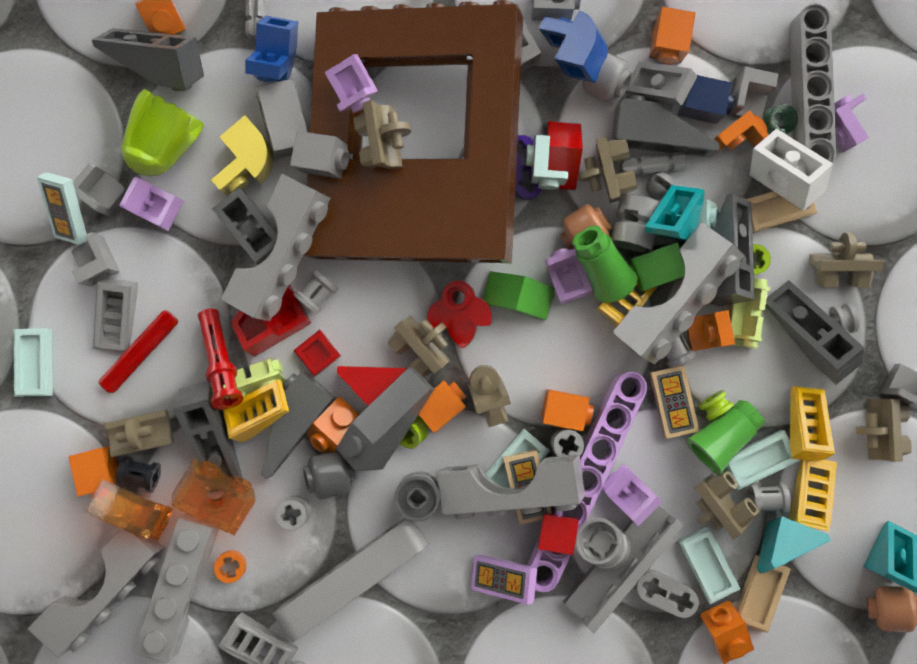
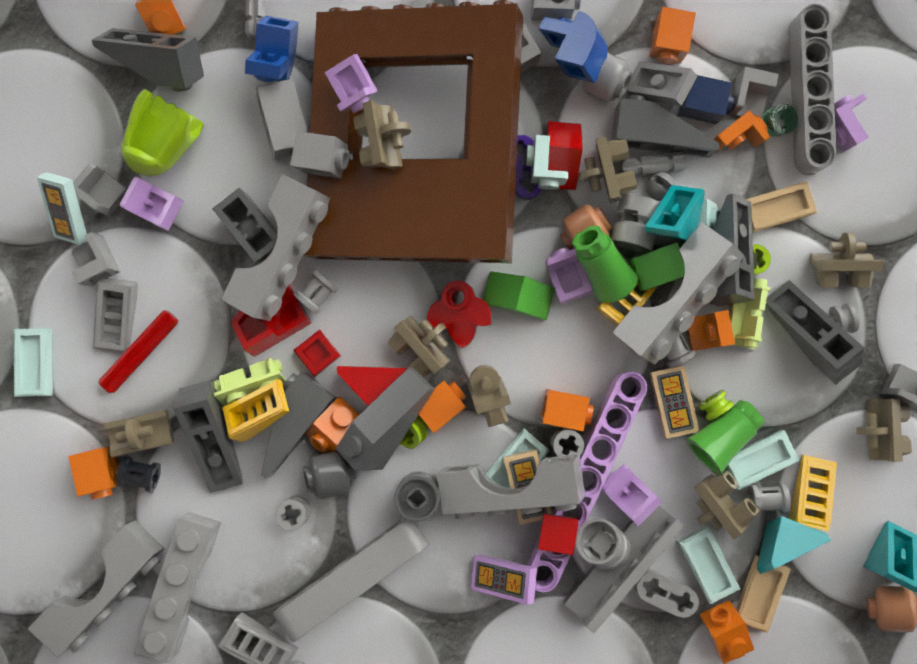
(129, 510): clear orange brick -> none
(220, 369): red pin -> none
(223, 513): clear orange brick -> none
(239, 571): orange bush -> none
(252, 155): light yellow brick -> none
(790, 169): white brick -> none
(799, 436): yellow slope -> none

